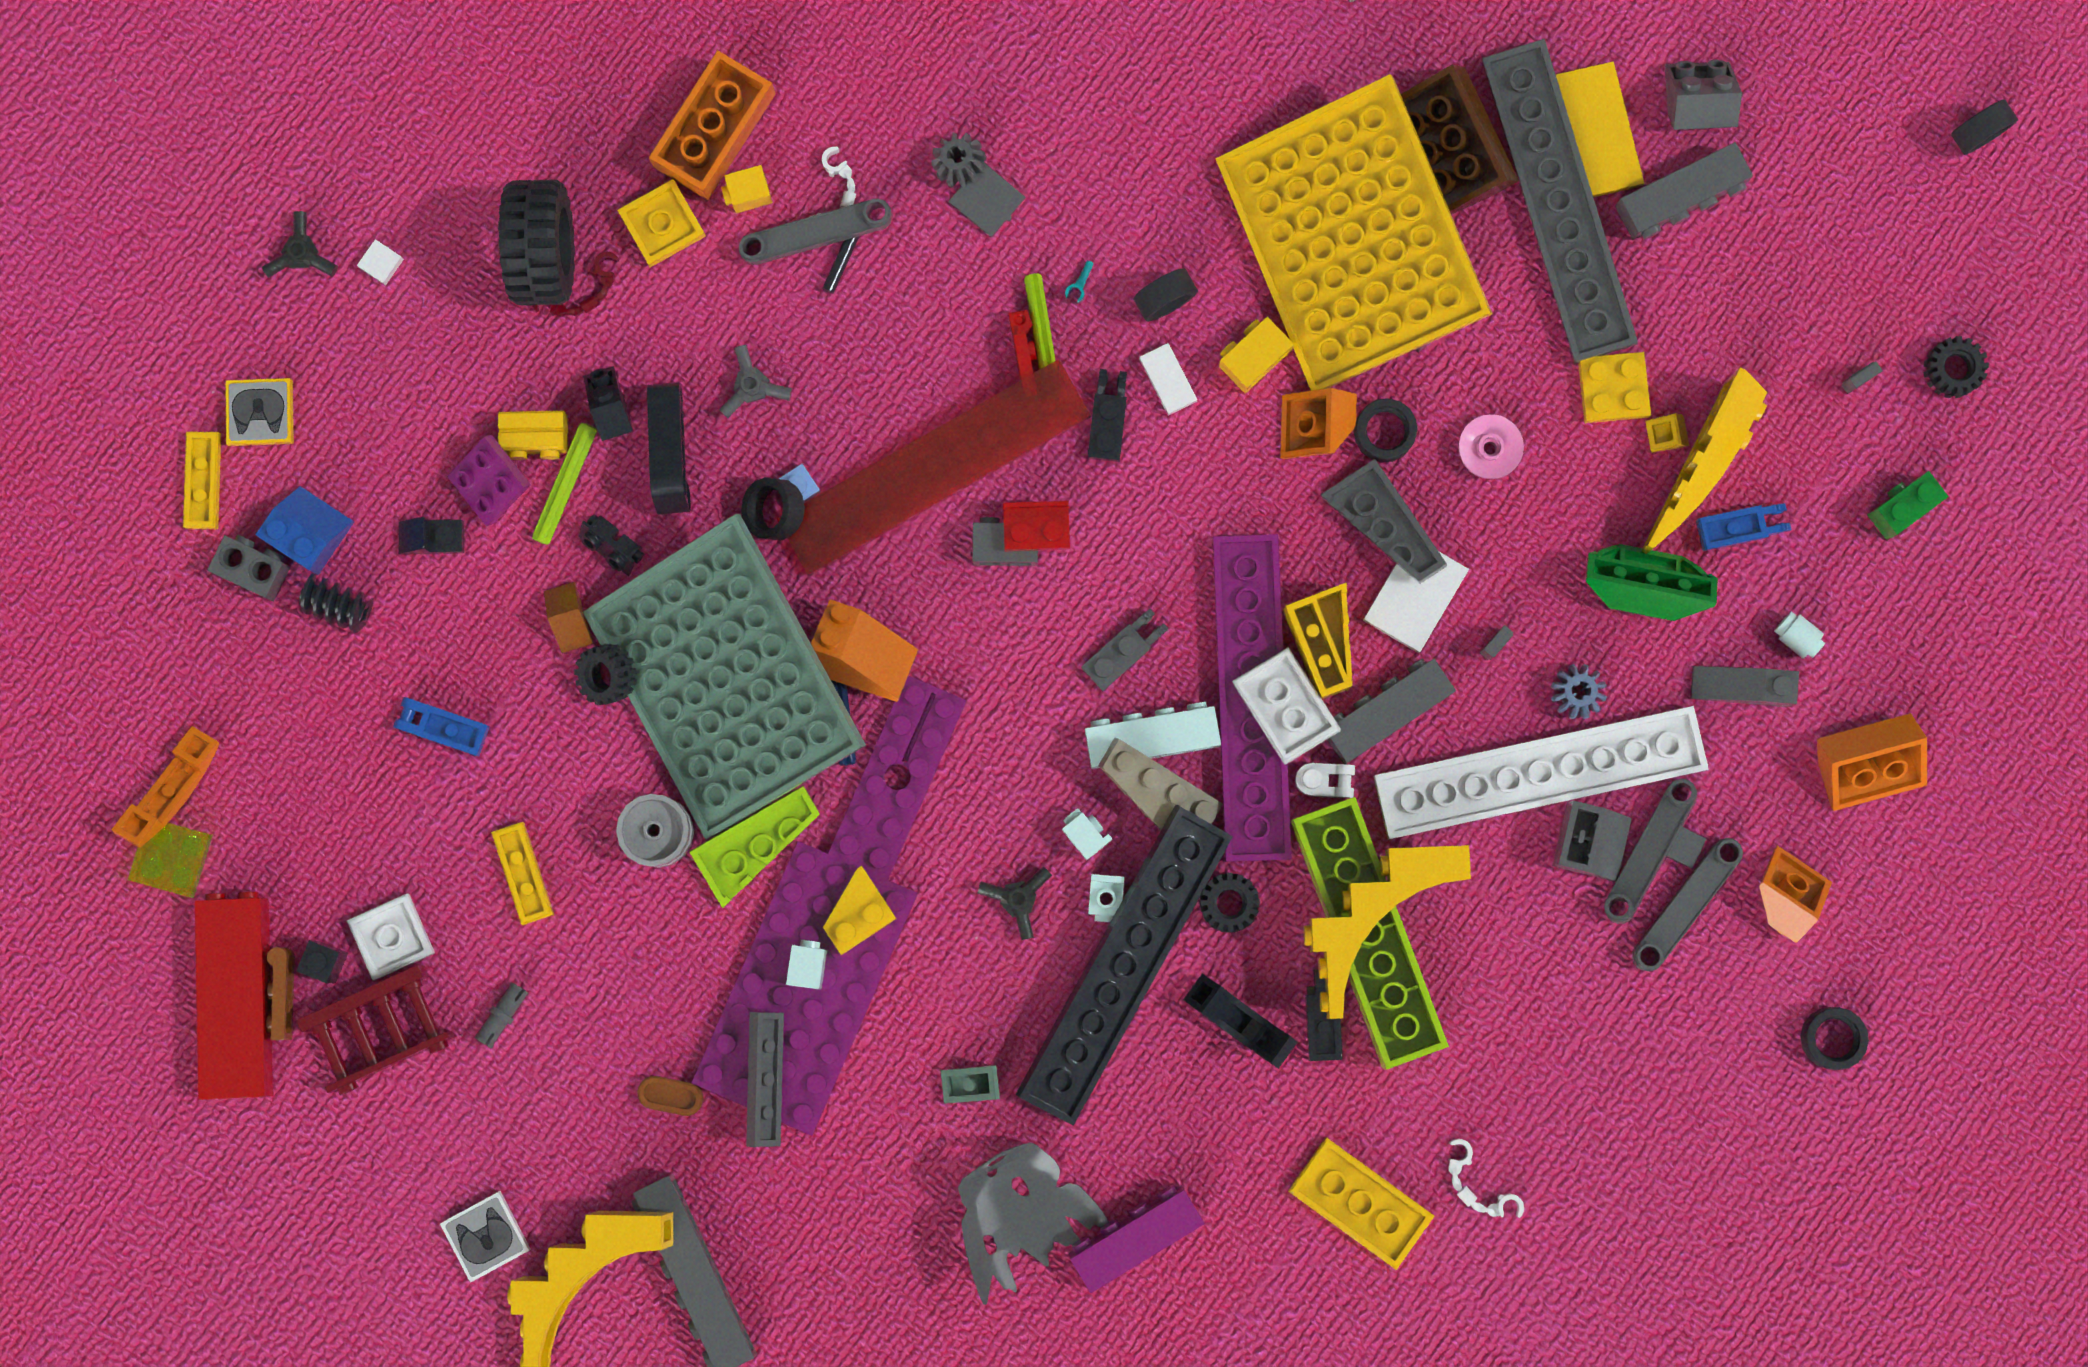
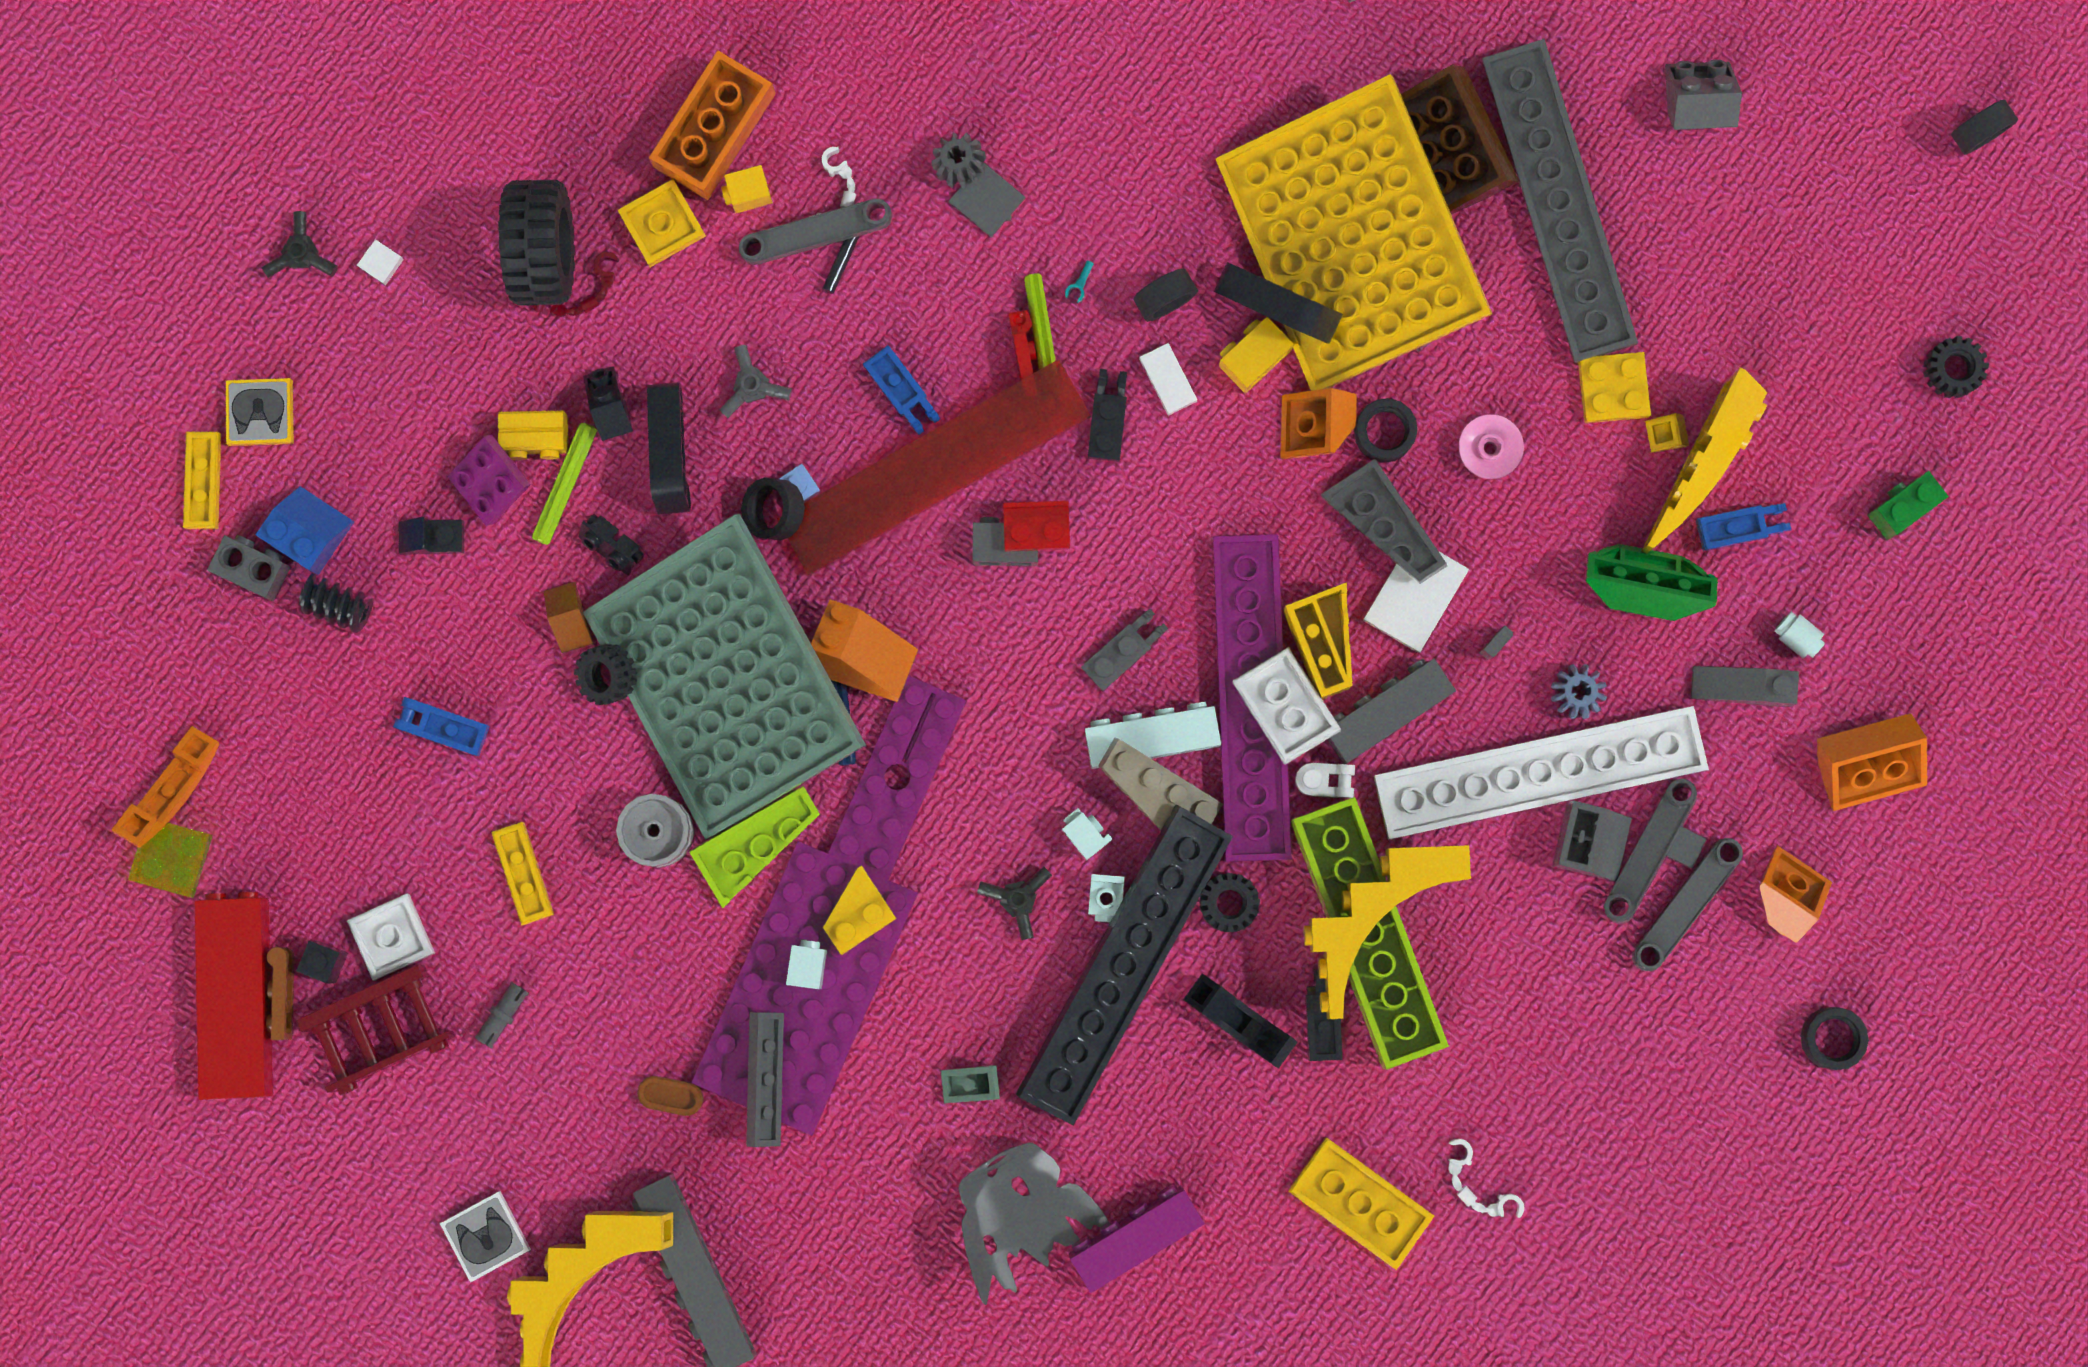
(899, 387): none -> blue hinge
(1278, 303): none -> black beam
(1601, 128): yellow tile -> none
(1684, 191): dark grey brick -> none
(1861, 377): dark grey tile -> none

